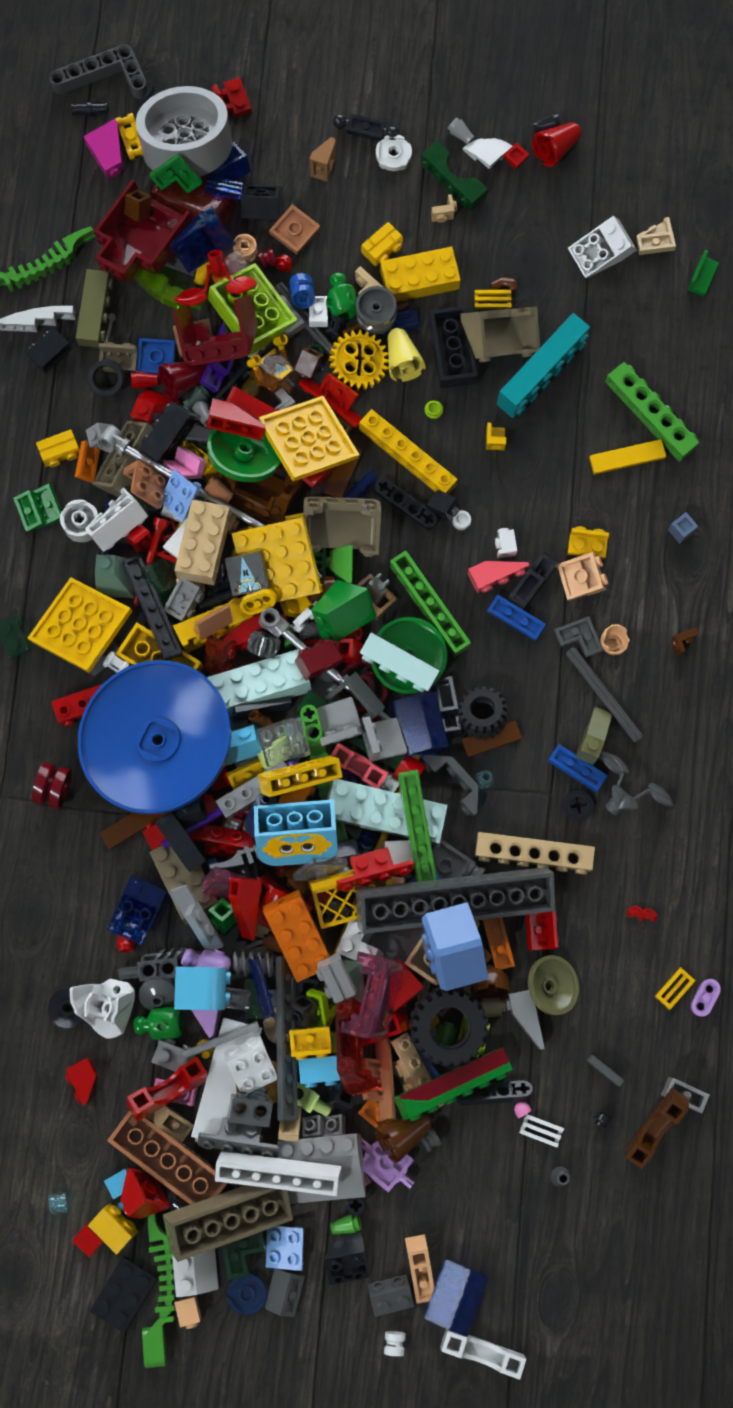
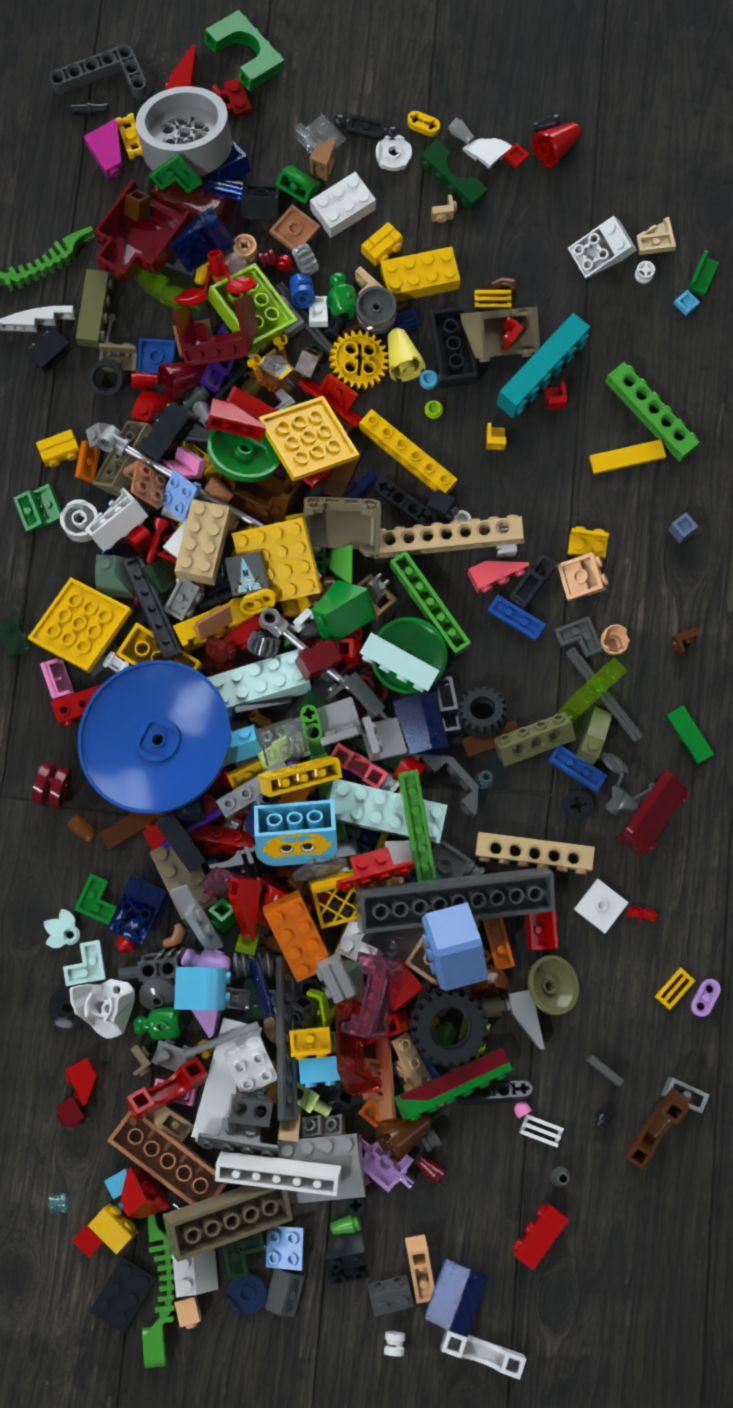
(57, 678): none -> bright pink hinge
(59, 929): none -> light aqua plate
(70, 1113): none -> dark red brick
(80, 827): none -> clear orange cone
(91, 903): none -> green plate
(92, 967): none -> light aqua plate
(141, 1054): none -> dark tan bracket
(177, 937): none -> nougat arm
(184, 72): none -> red slope
(238, 29): none -> green arch
(248, 946): none -> lime slope
(297, 184): none -> green brick
(305, 259): none -> light grey gear
(317, 133): none -> clear bracket
(343, 204): none -> white brick
(423, 123): none -> yellow beam
(428, 379): none -> medium azure tile
(431, 1169): none -> dark red cone
(456, 542): none -> tan brick
(513, 330): none -> red bracket
(534, 739): none -> olive brick
(539, 1235): none -> red brick
(556, 397): none -> red panel
(593, 689): none -> clear neon green slope
(601, 906): none -> white plate
(648, 270): none -> white wheel
(653, 813): none -> dark red windscreen
(686, 302): none -> medium azure tile
(690, 735): none -> green tile

